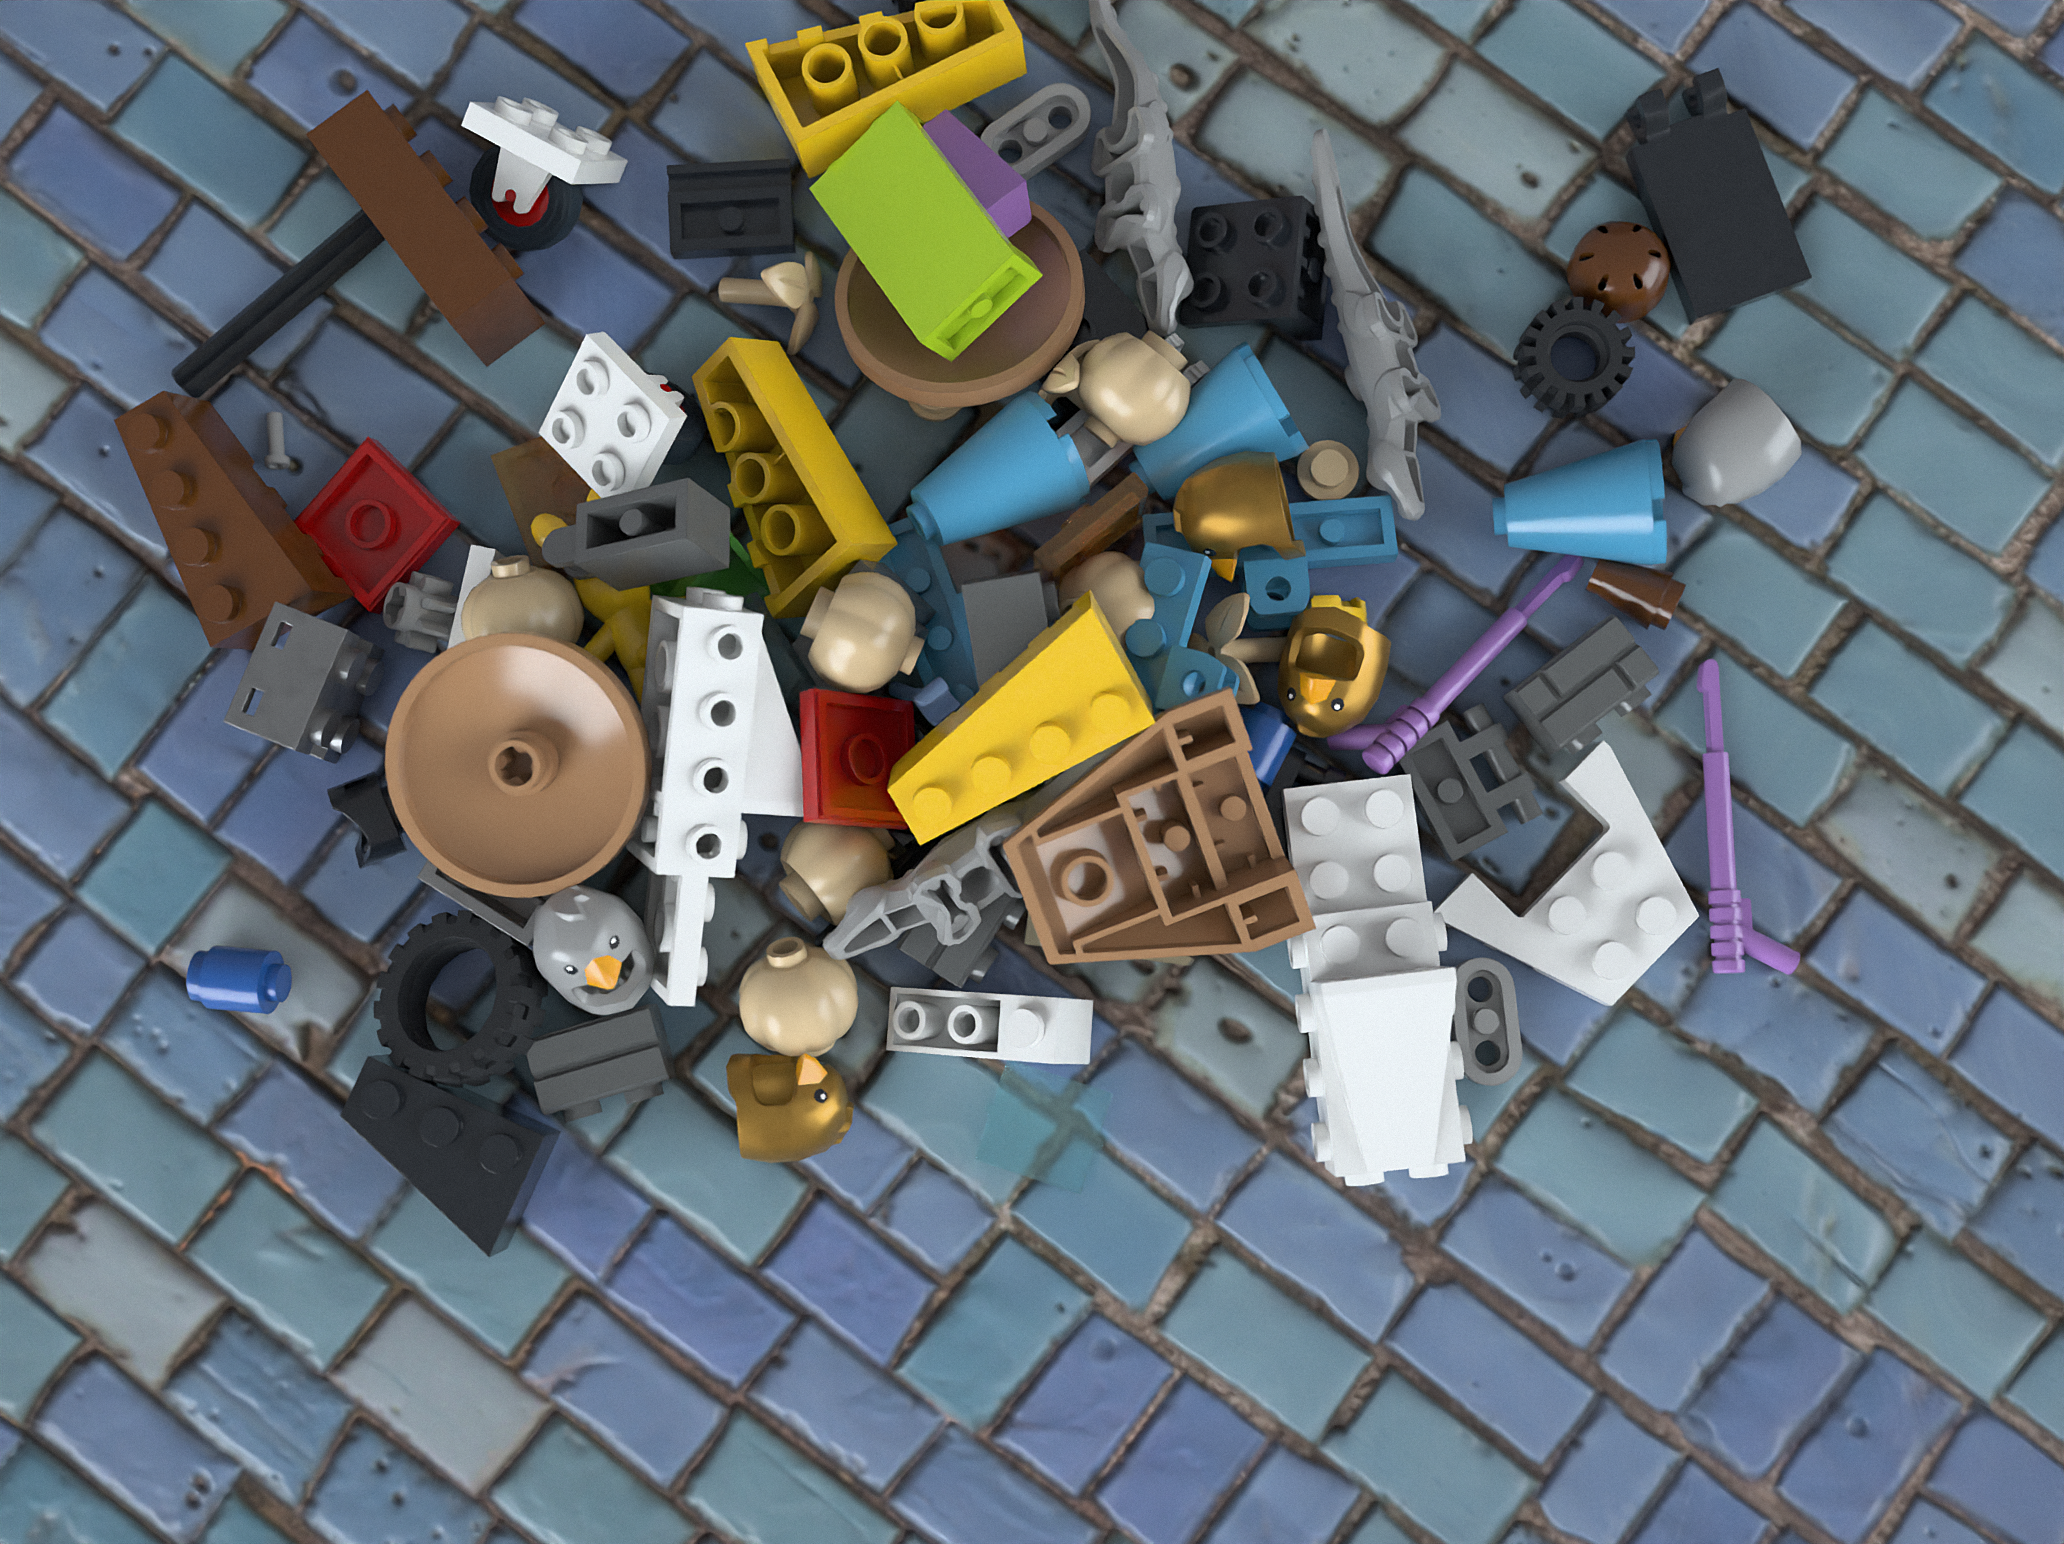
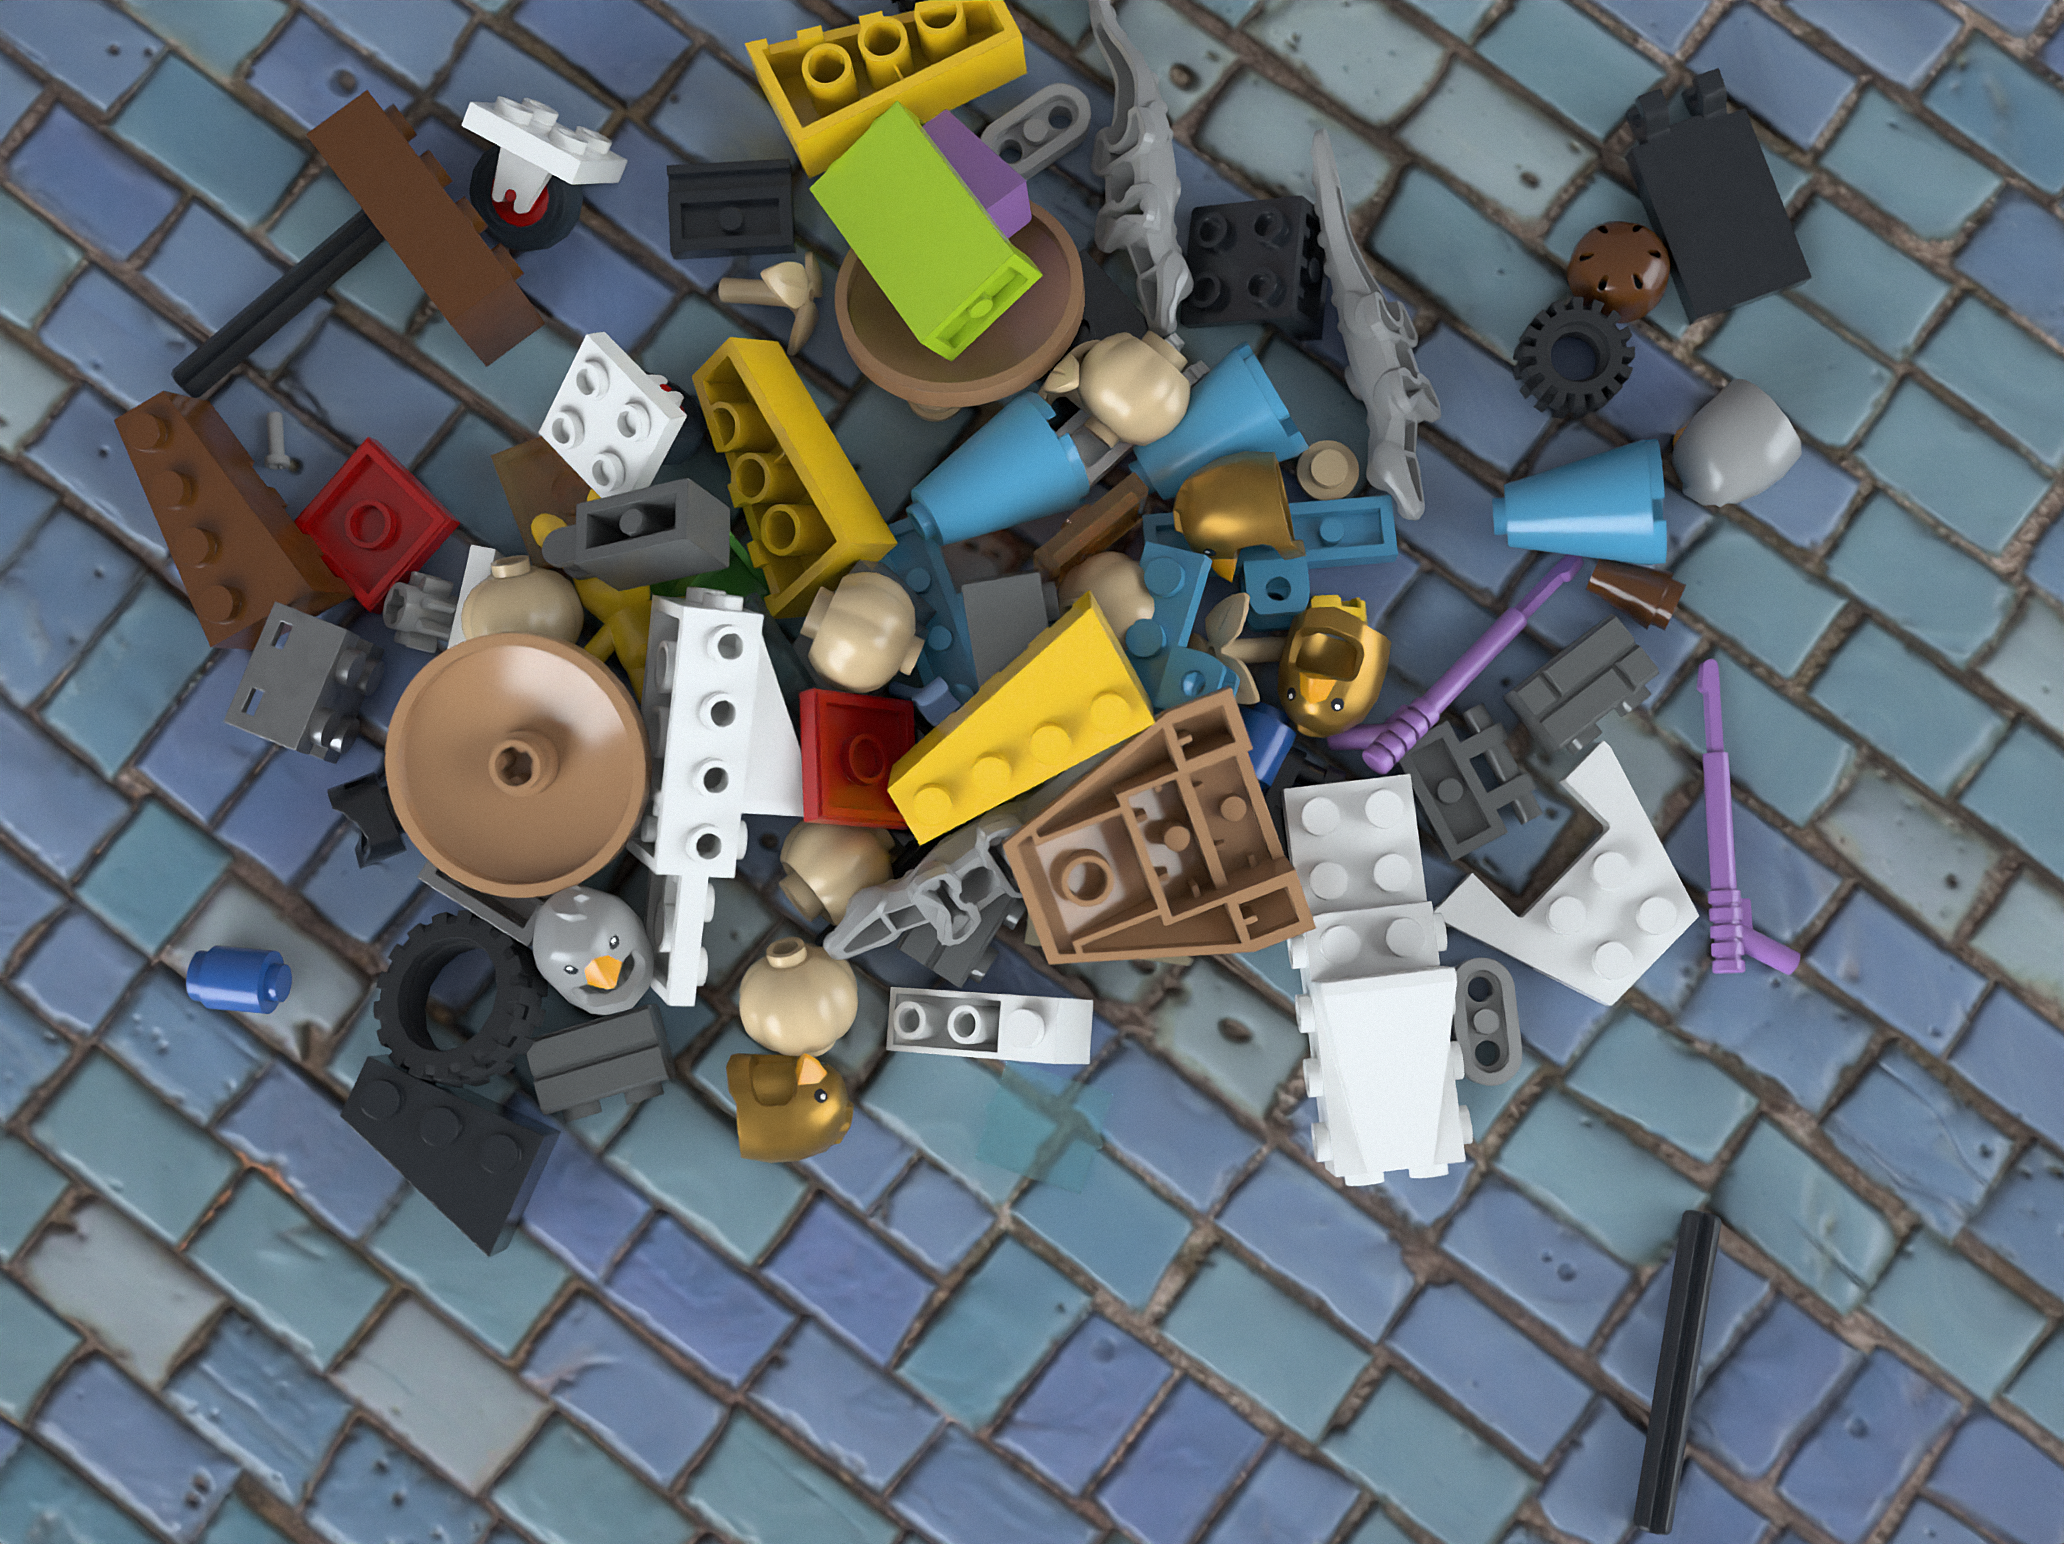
(1677, 1372): none -> black axle

